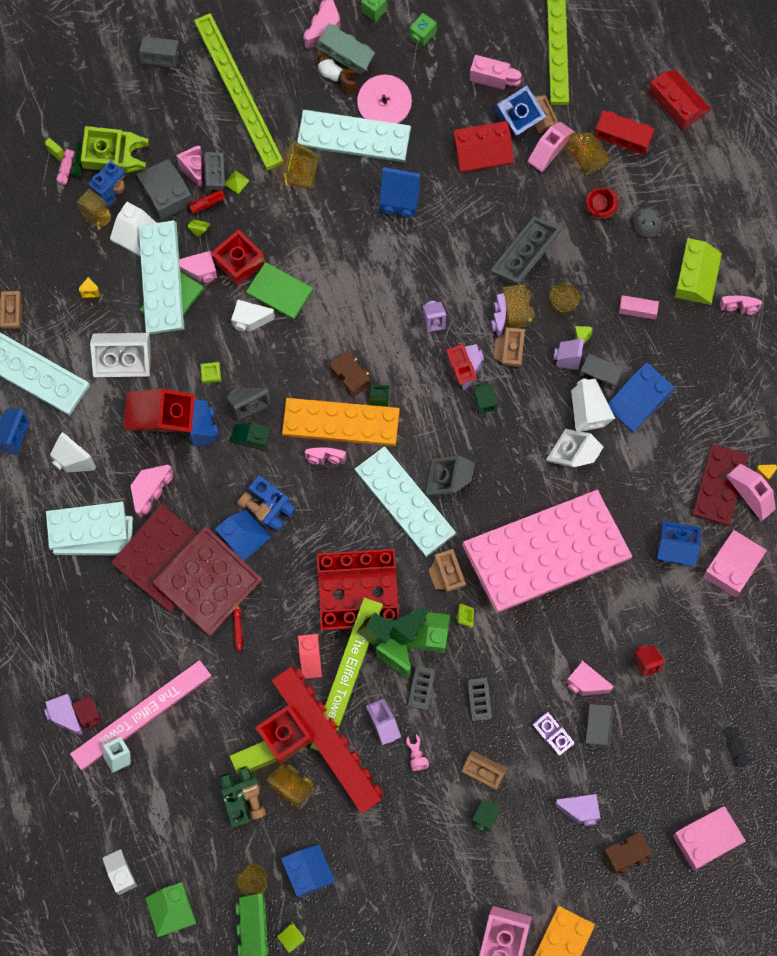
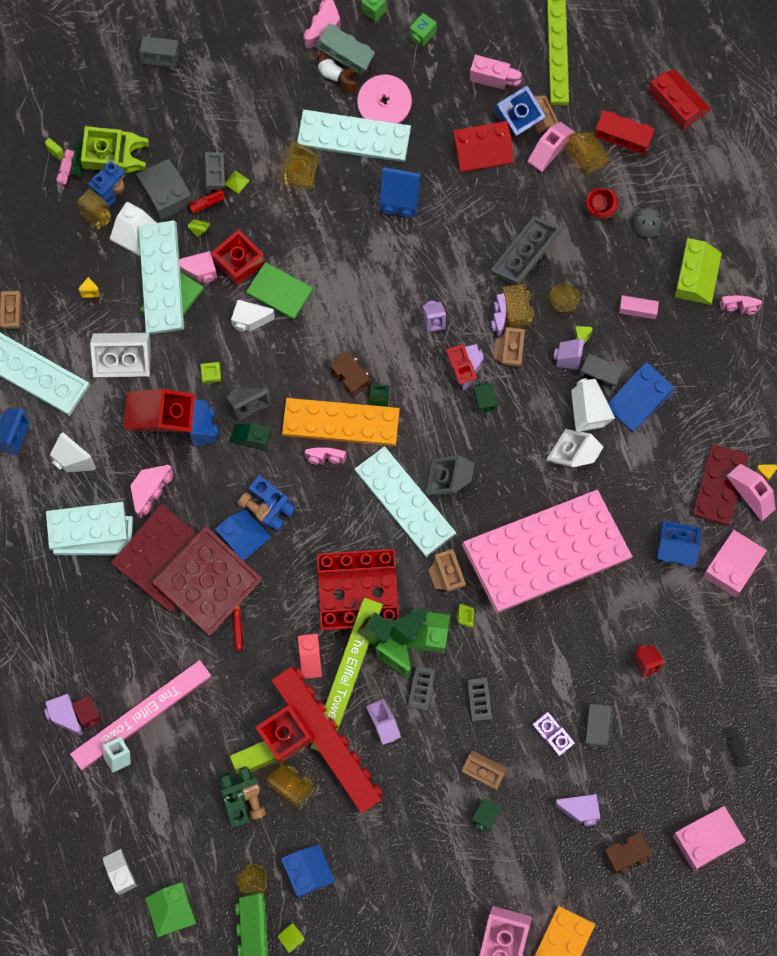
(191, 164): bright pink slope -> none
(239, 92): lime plate -> none
(417, 763): bright pink piece -> none
(588, 682): bright pink slope -> none

